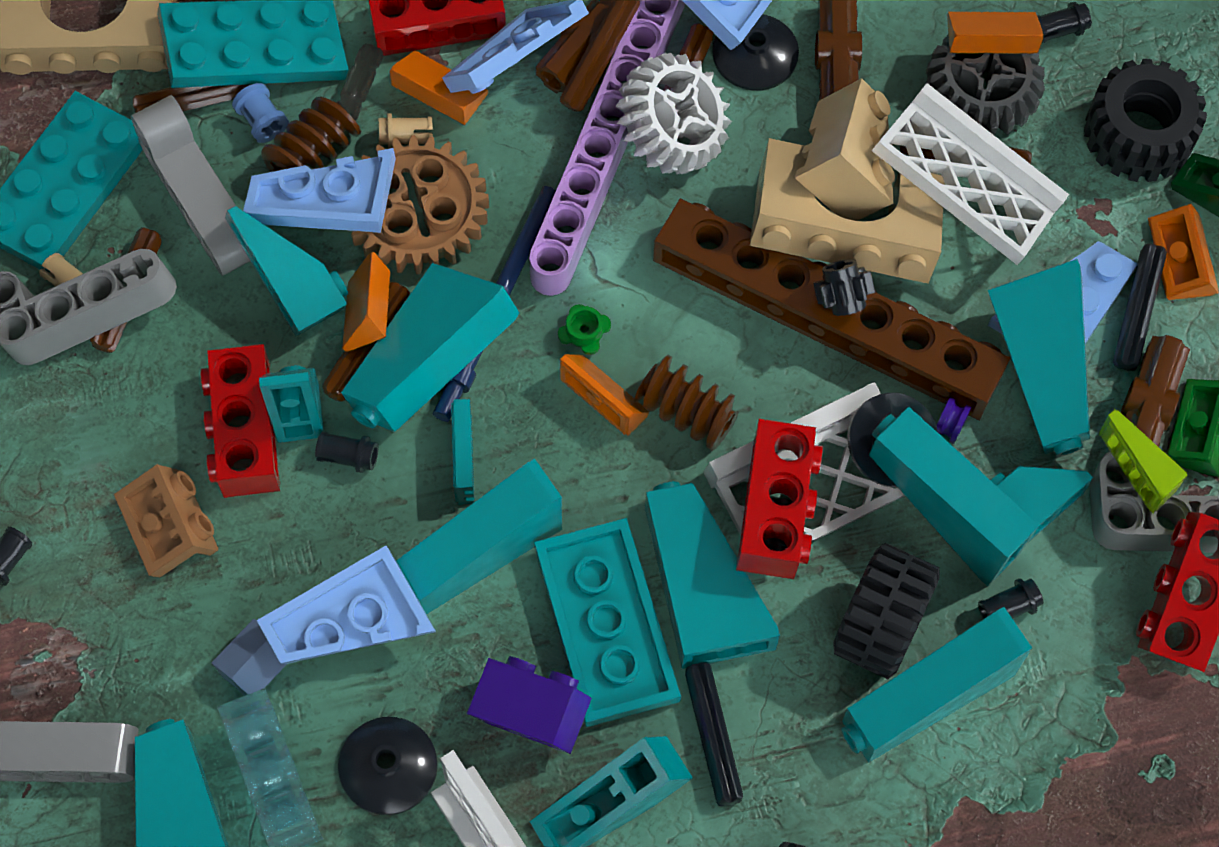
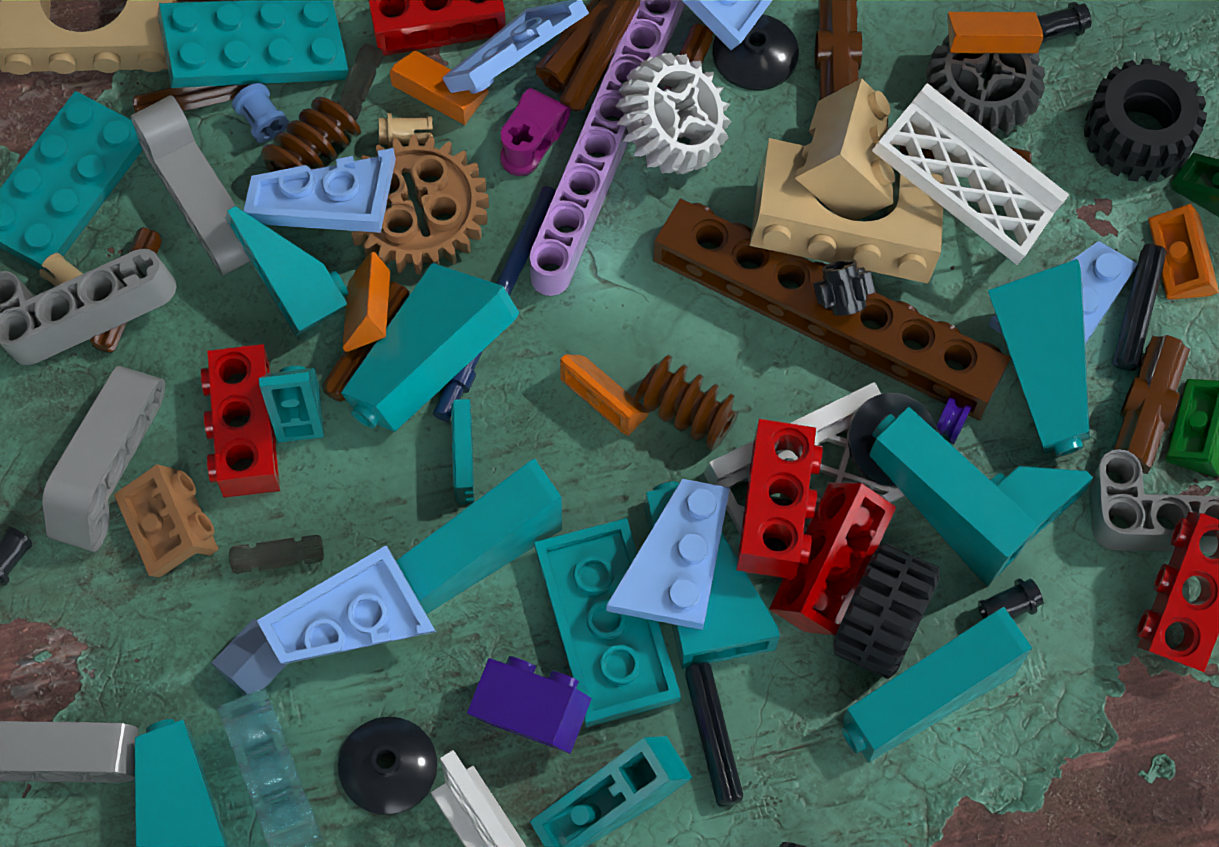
(97, 457): none -> light grey beam
(276, 554): none -> clear smoke axle
(347, 451): black pin -> none
(531, 132): none -> magenta piece
(584, 316): green plate -> none
(678, 559): none -> light blue wing
(844, 538): none -> red brick
(1142, 461): lime slope -> none

